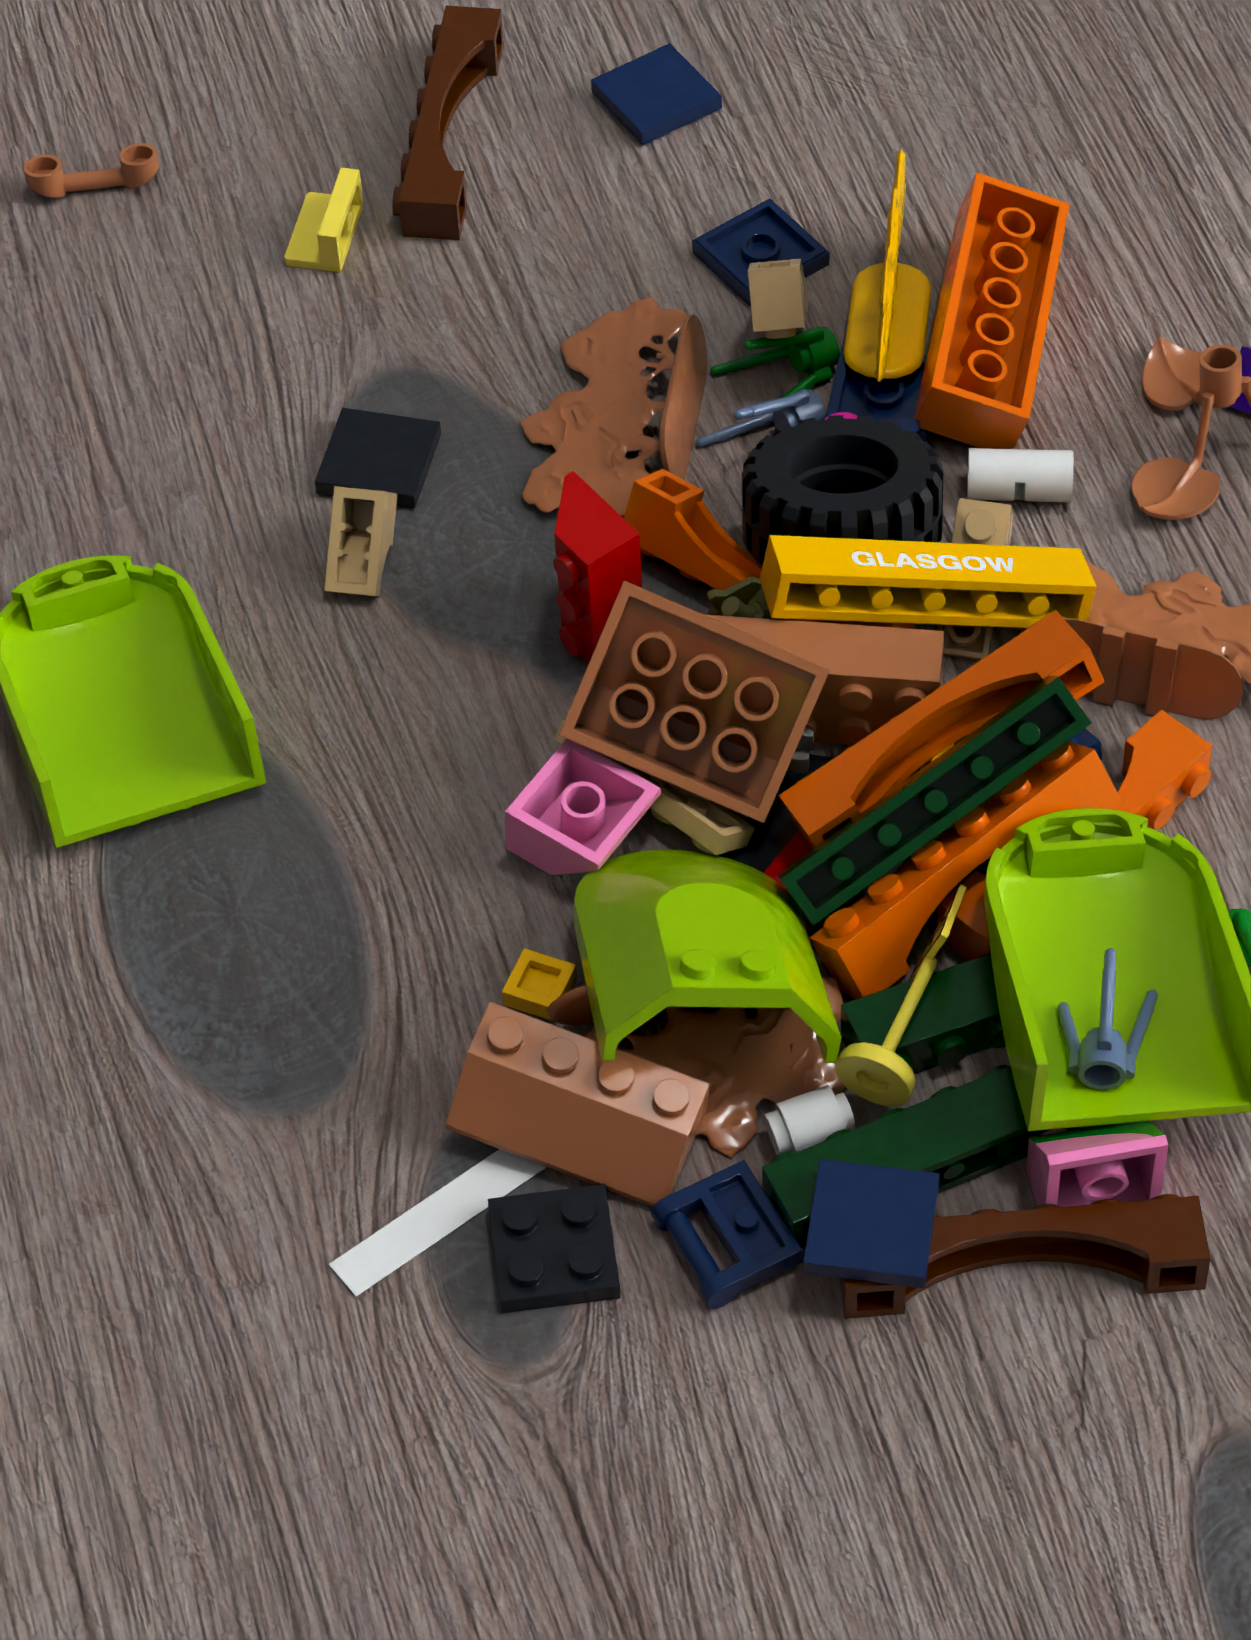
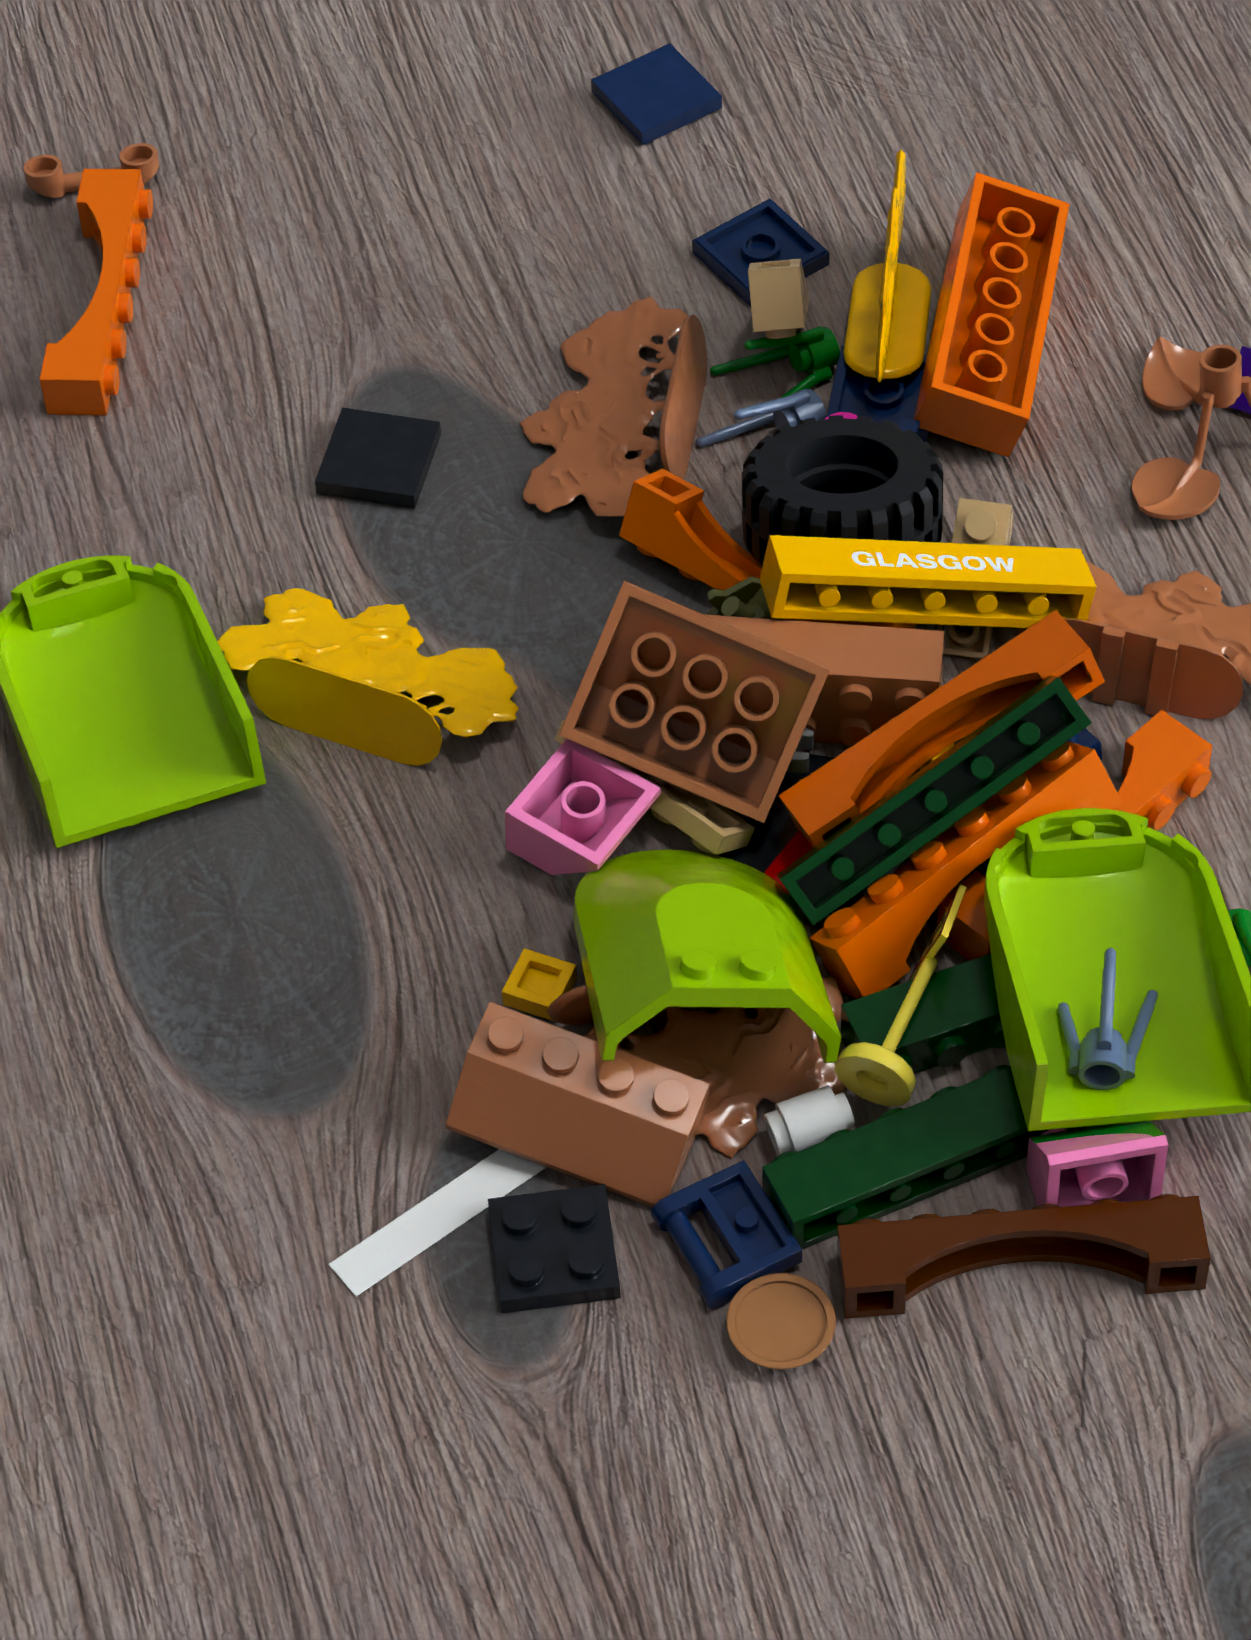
(82, 366): none -> orange arch
(327, 225): light yellow panel -> none
(356, 675): none -> yellow plant
(359, 540): tan arch -> none
(432, 192): reddish brown arch -> none
(592, 561): red slope -> none
(781, 1321): none -> medium nougat piece
(871, 1223): dark blue tile -> none
(1020, 475): white pin -> none

